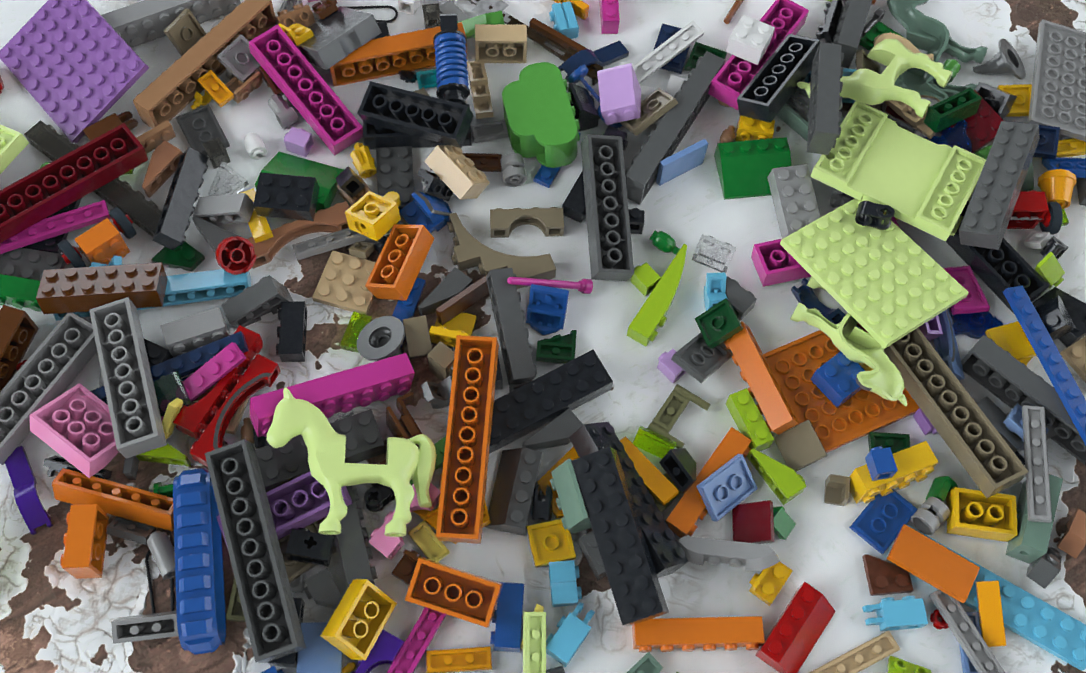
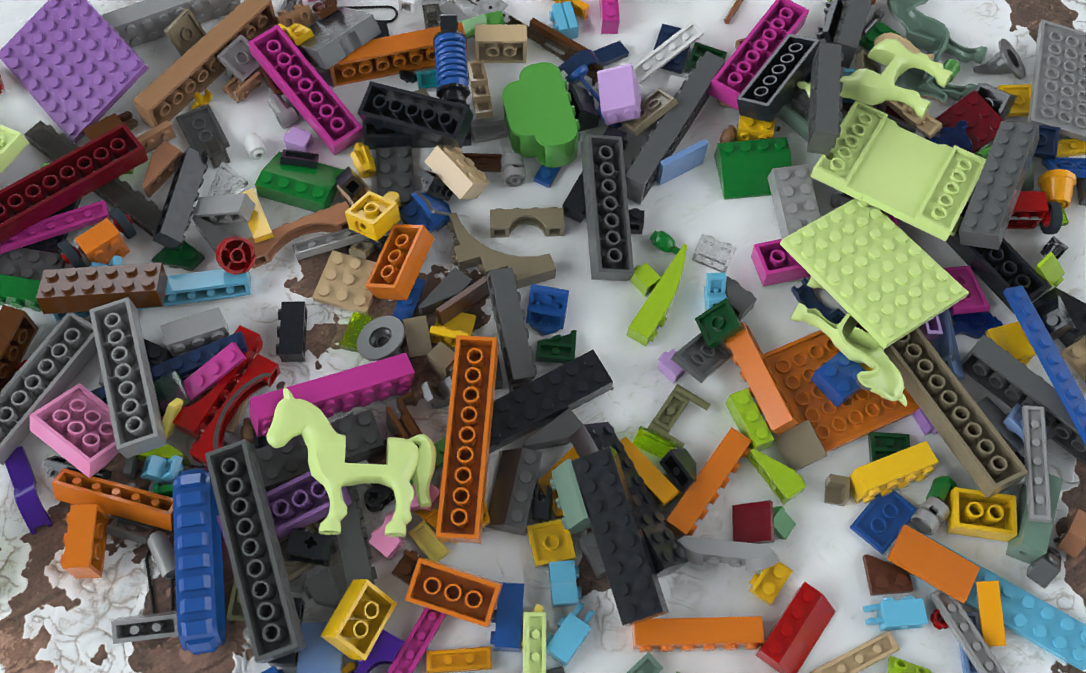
(161, 469): none -> medium azure brick
(215, 88): light orange plate -> none
(255, 302): dark grey wedge -> none
(286, 196): black brick -> none
(299, 158): none -> black tile
(585, 286): dark pink piece -> none
(727, 487): medium blue tile -> none
(750, 39): white brick -> none
(872, 214): black piece -> none
(881, 463): blue brick -> none
(952, 110): dark green brick -> none
(1037, 240): white plate -> none

